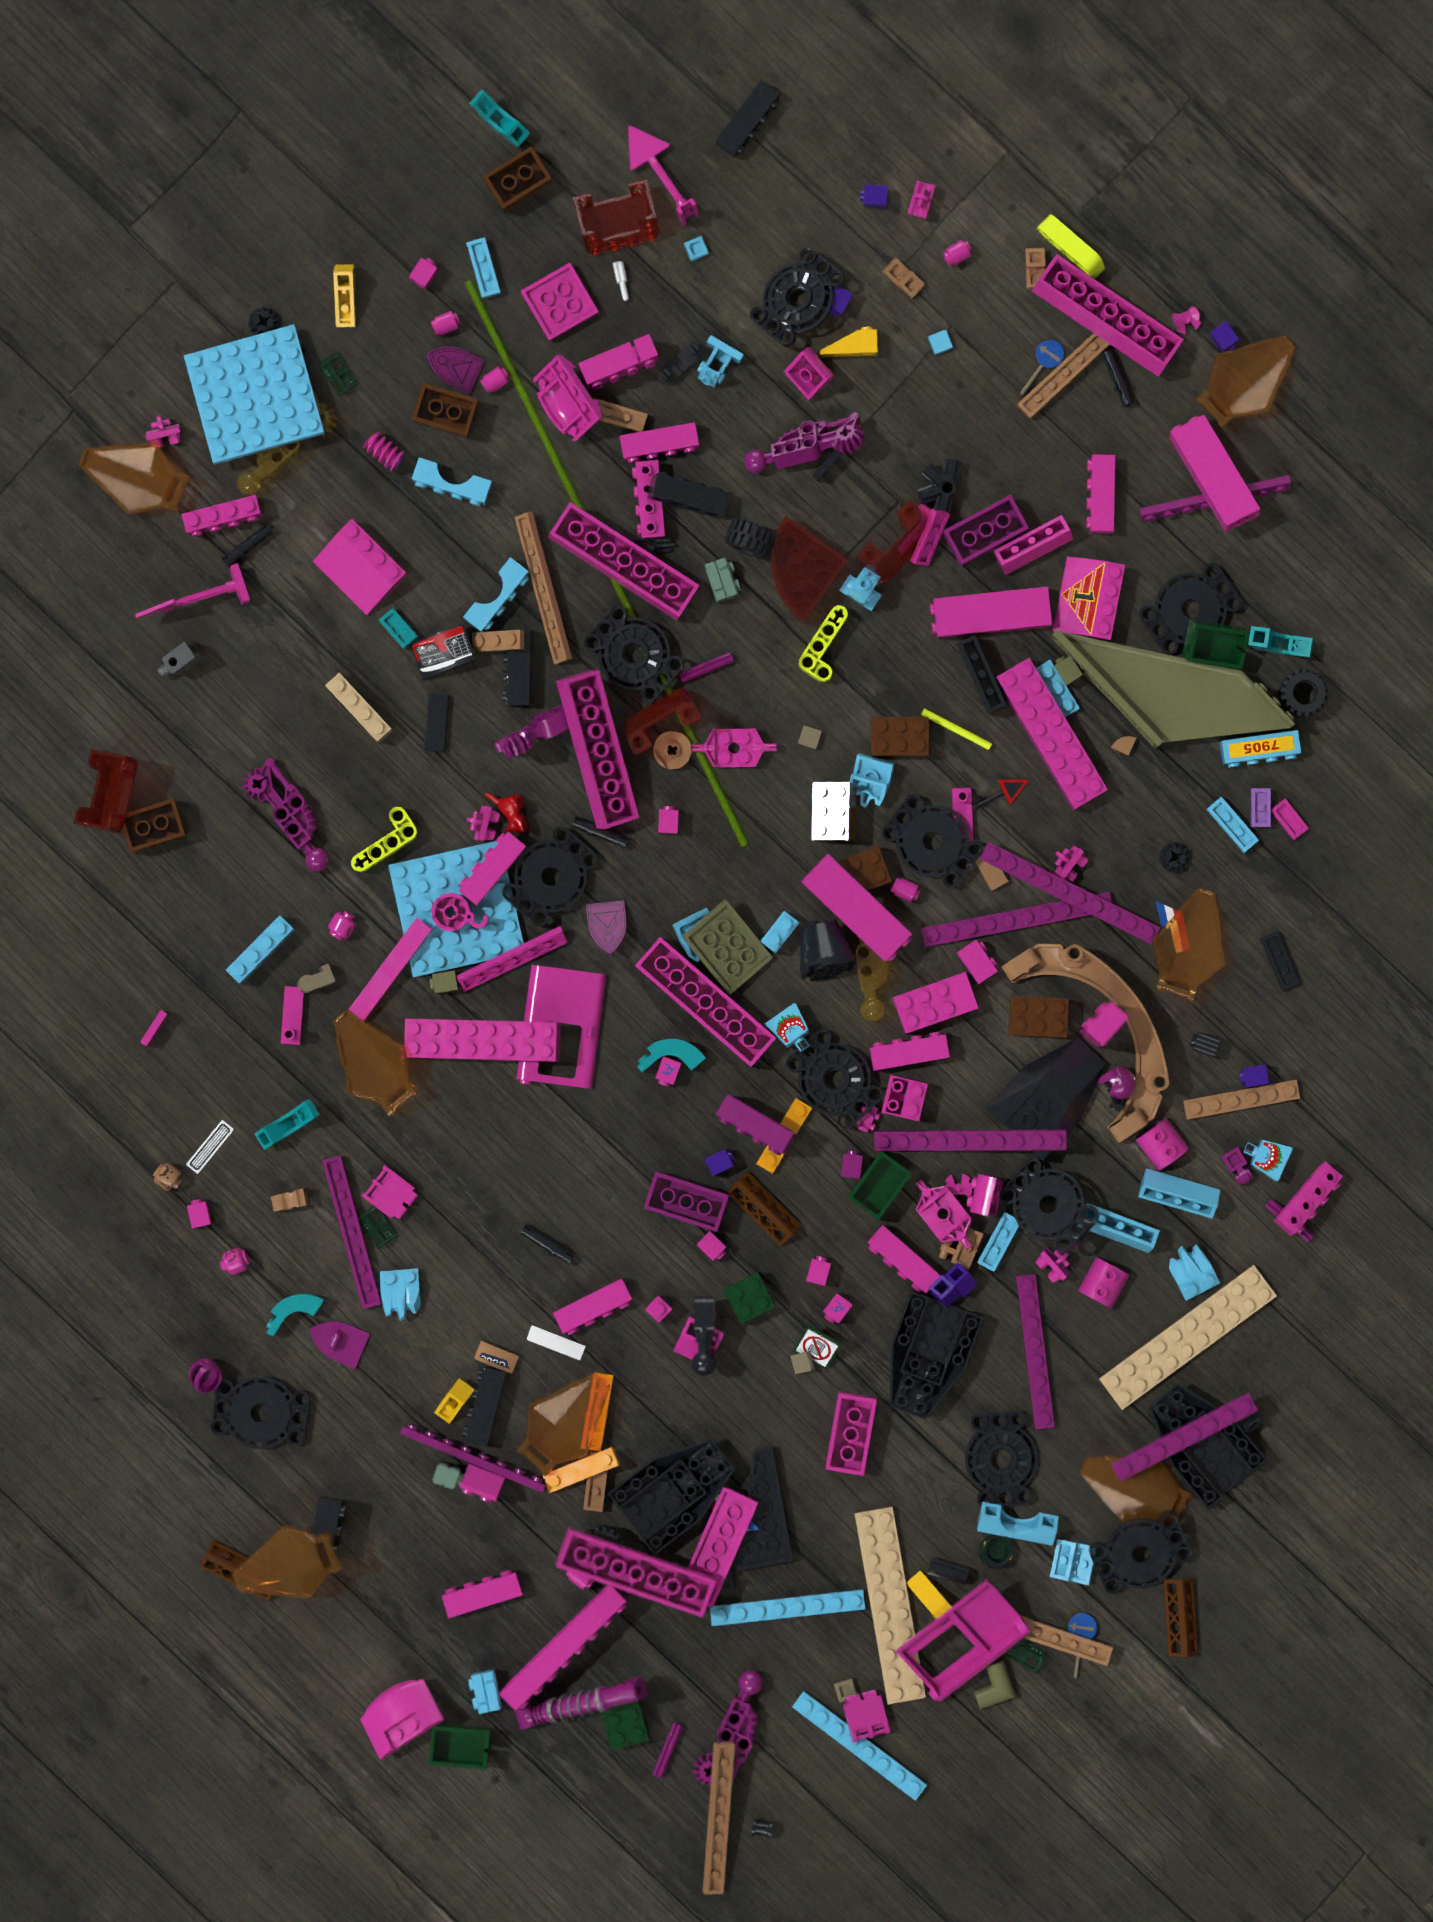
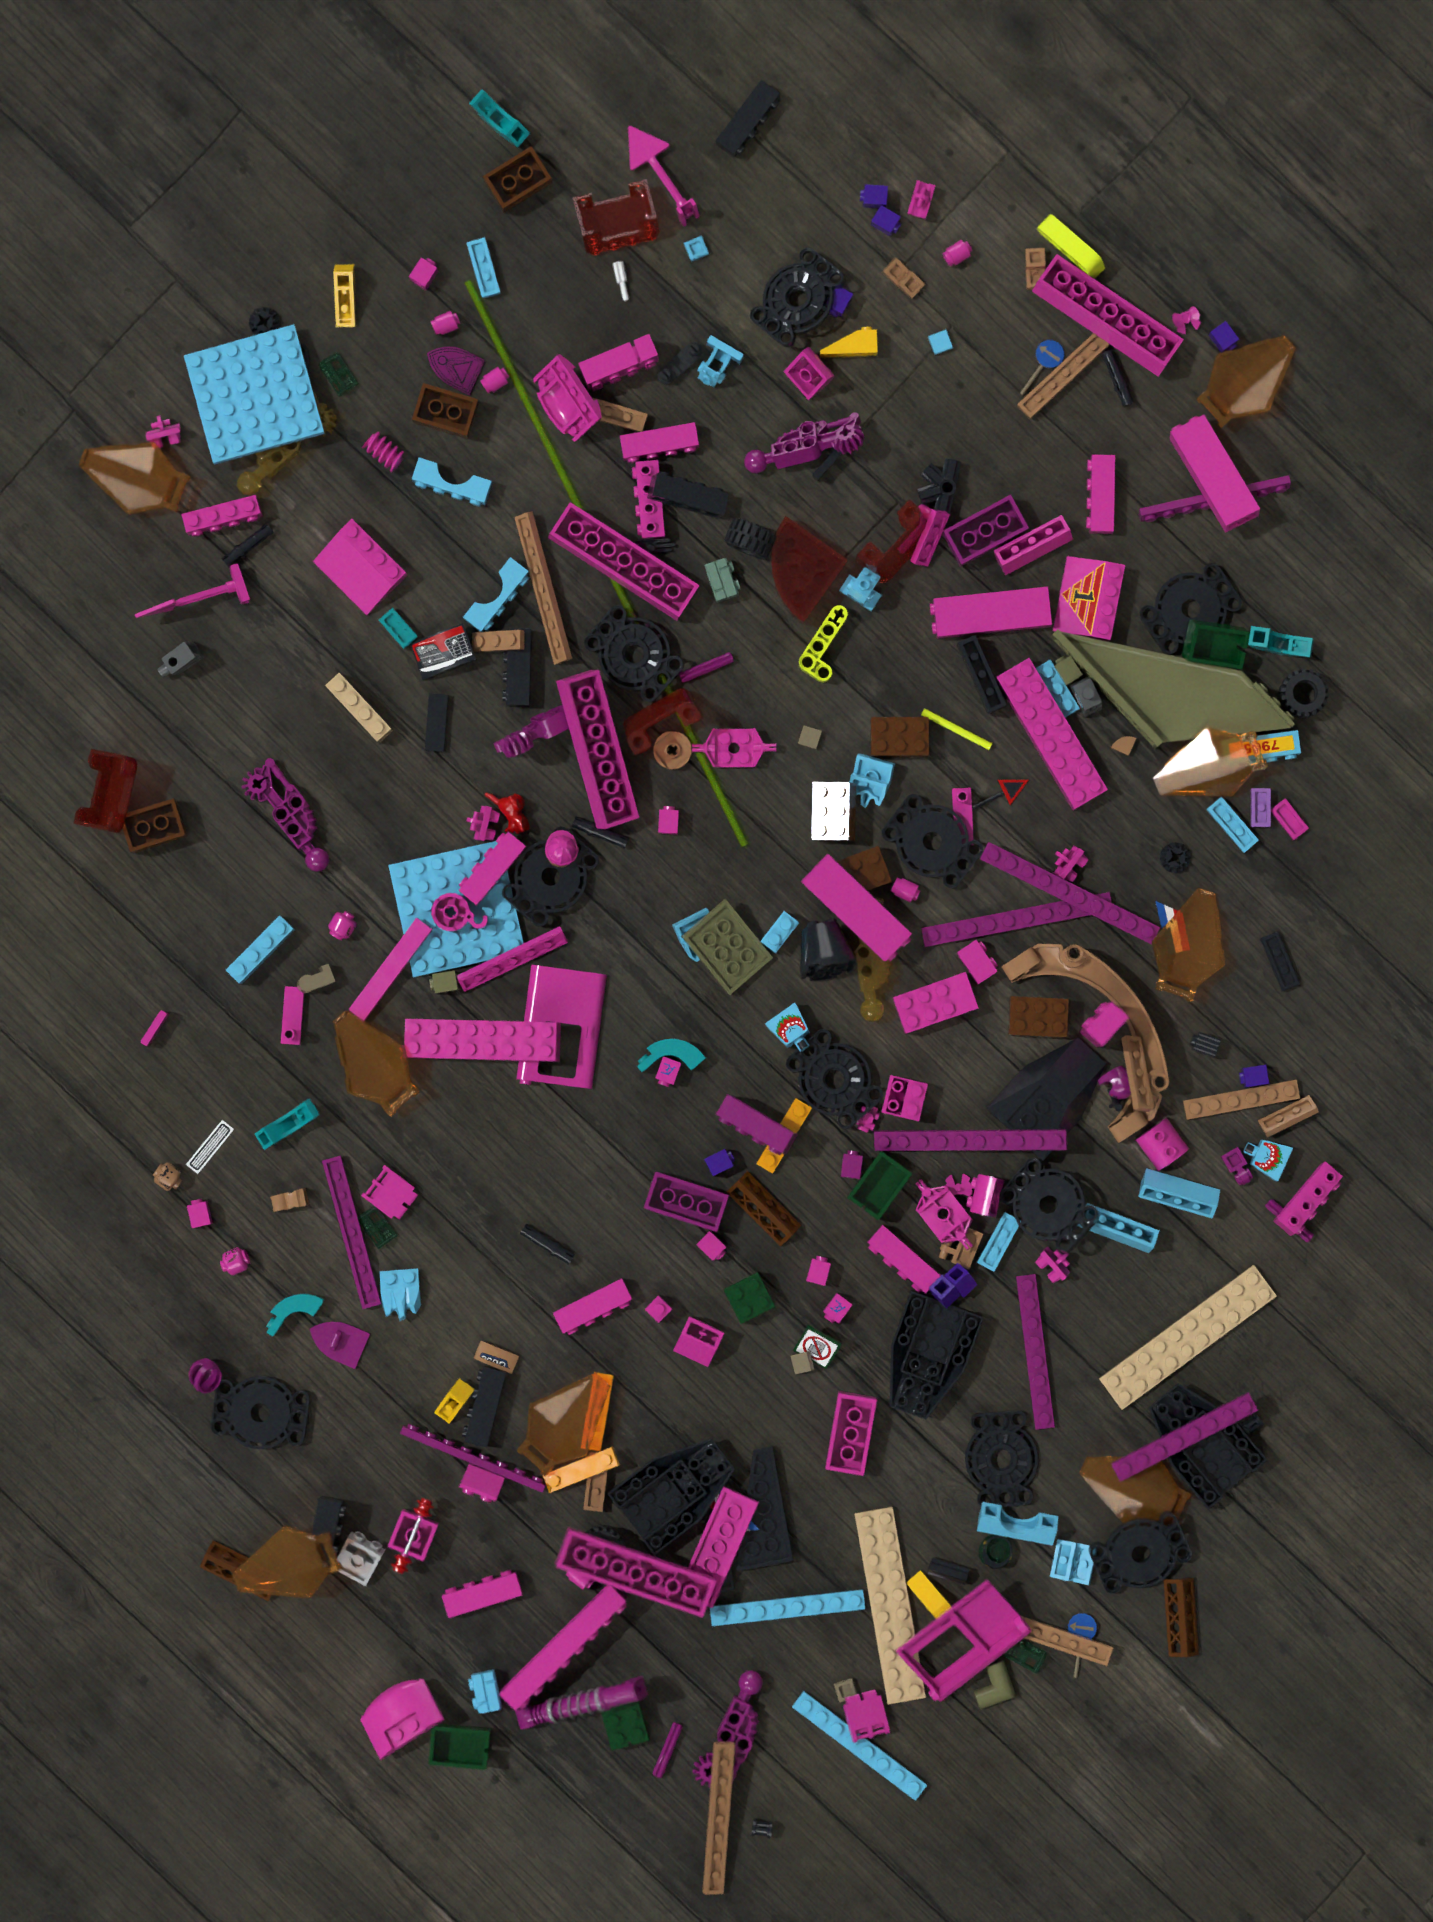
(359, 1557): none -> light grey plate
(383, 842): neon yellow beam -> none
(413, 1535): none -> dark pink brick
(448, 1475): sand green brick -> none
(555, 1342): white sticker -> none
(559, 302): dark pink plate -> none
(561, 848): none -> dark pink piece
(607, 924): magenta shield -> none
(704, 1362): black beam -> none
(705, 1002): dark pink brick -> none
(886, 221): none -> dark purple brick
(909, 1052): dark pink brick -> none
(993, 876): medium nougat tile -> none
(1086, 696): none -> dark grey torso
(1103, 1282): dark pink brick -> none
(1137, 1073): none -> medium nougat plate
(1192, 1272): medium azure plate -> none
(1210, 765): none -> clear orange windscreen
(1288, 1116): none -> medium nougat plate

